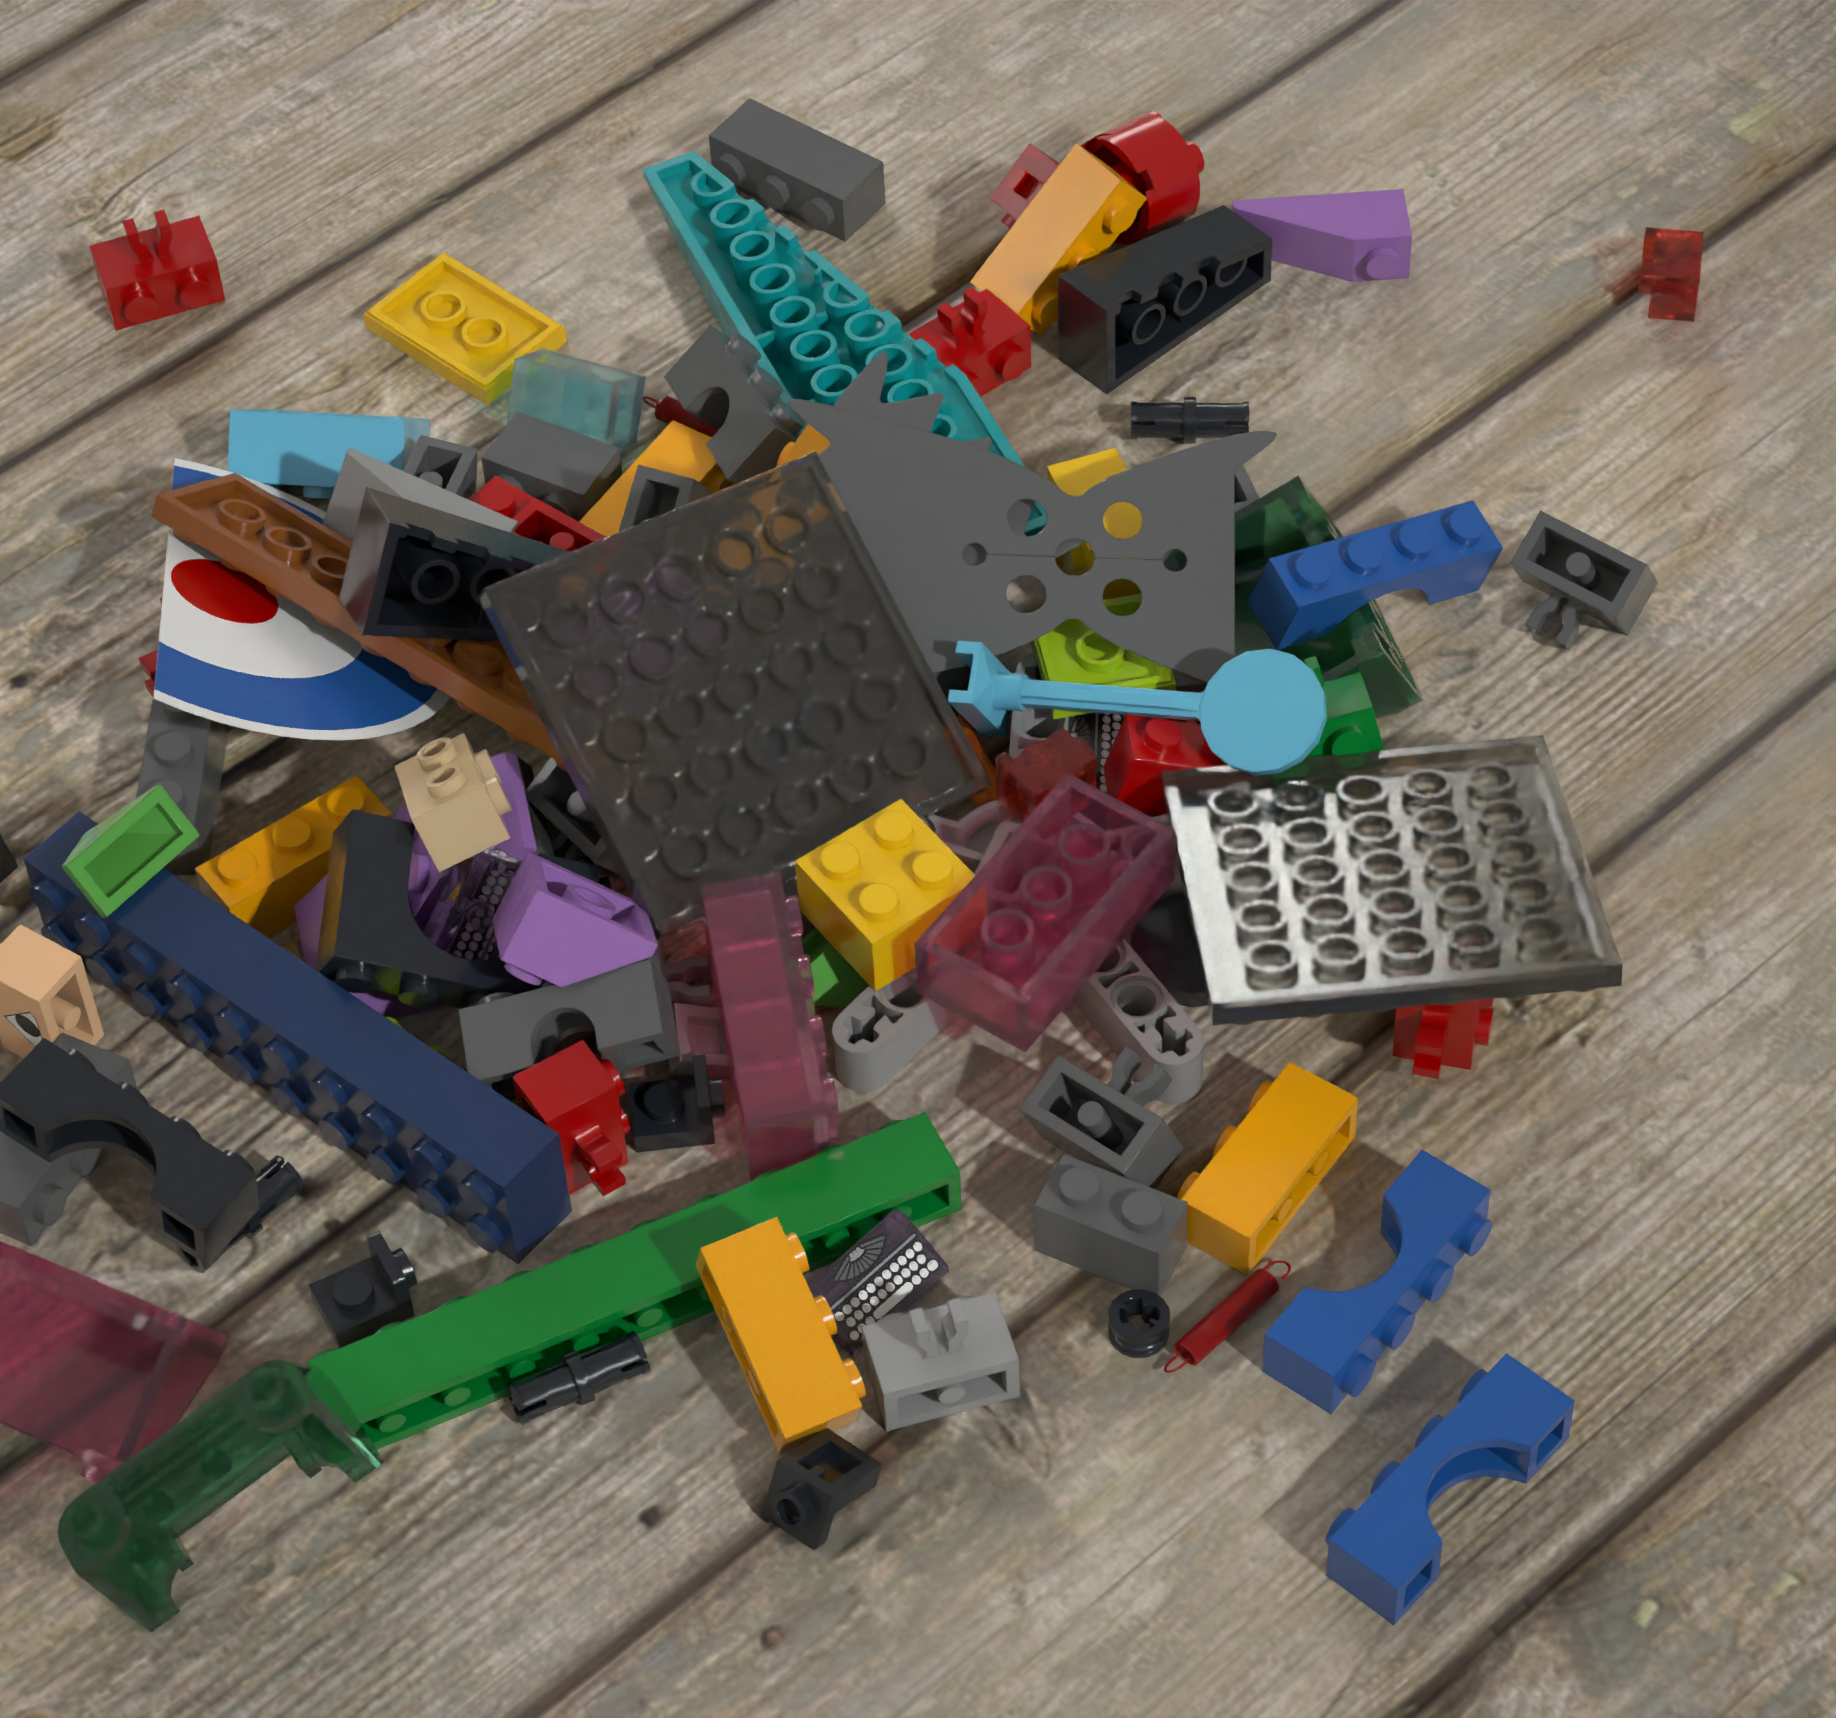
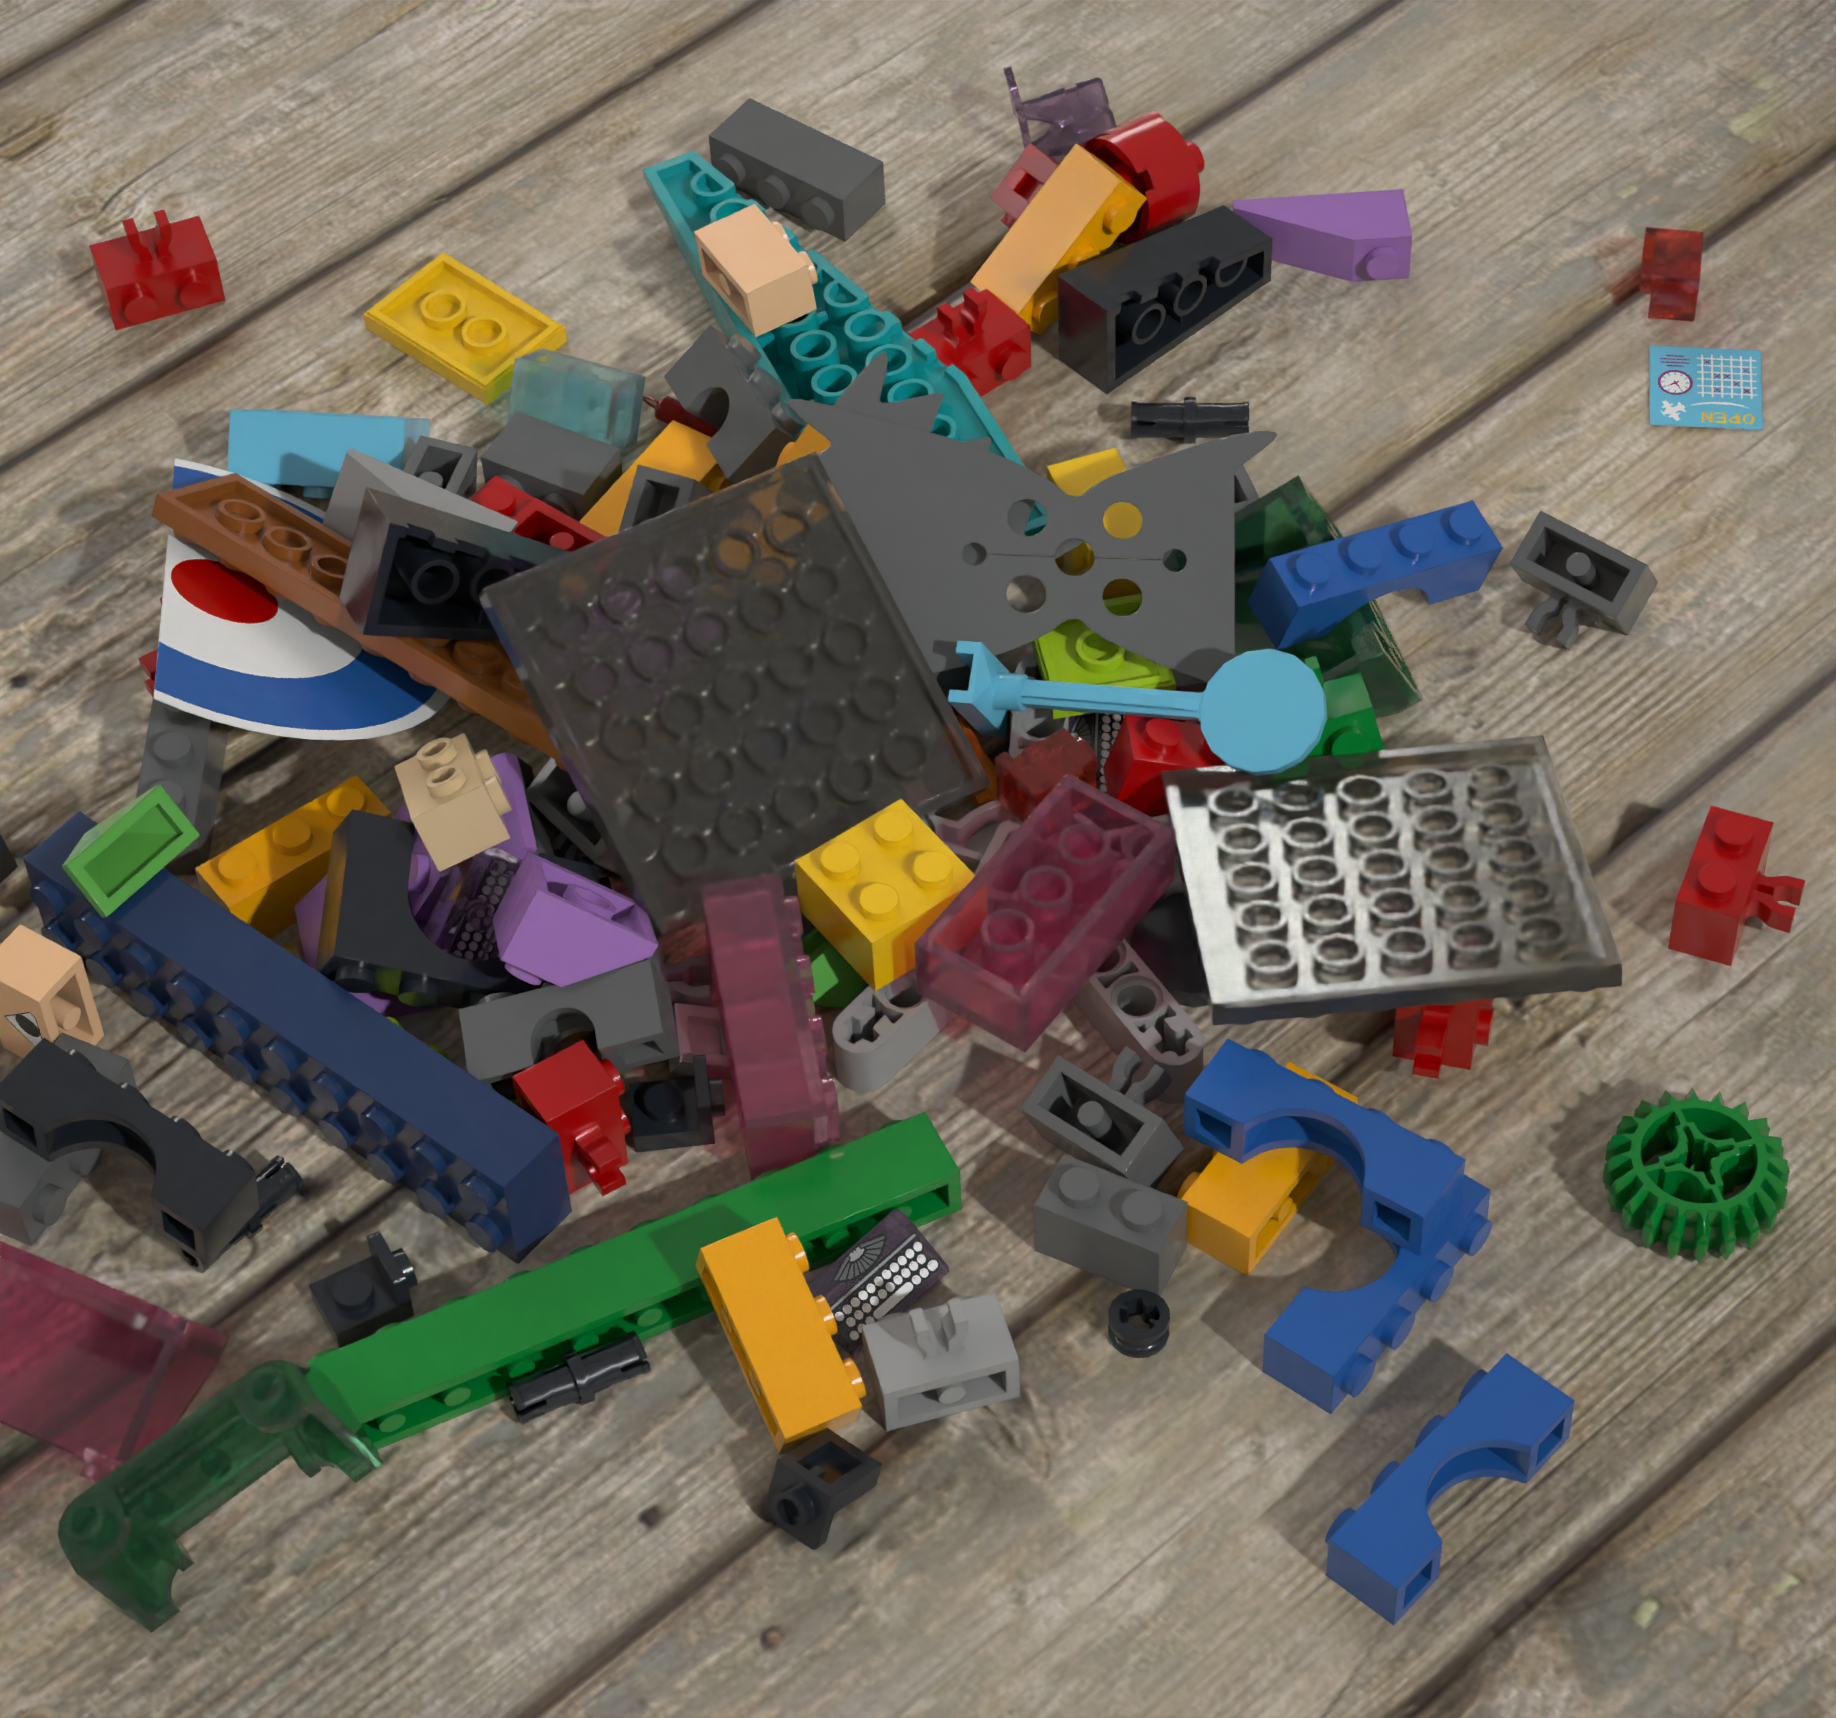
(756, 269): none -> light nougat brick
(1073, 113): none -> clear purple piece
(1226, 1316): red piece -> none
(1254, 1105): none -> blue arch
(1683, 1192): none -> green gear
(1705, 387): none -> medium azure sticker
(1728, 886): none -> red brick

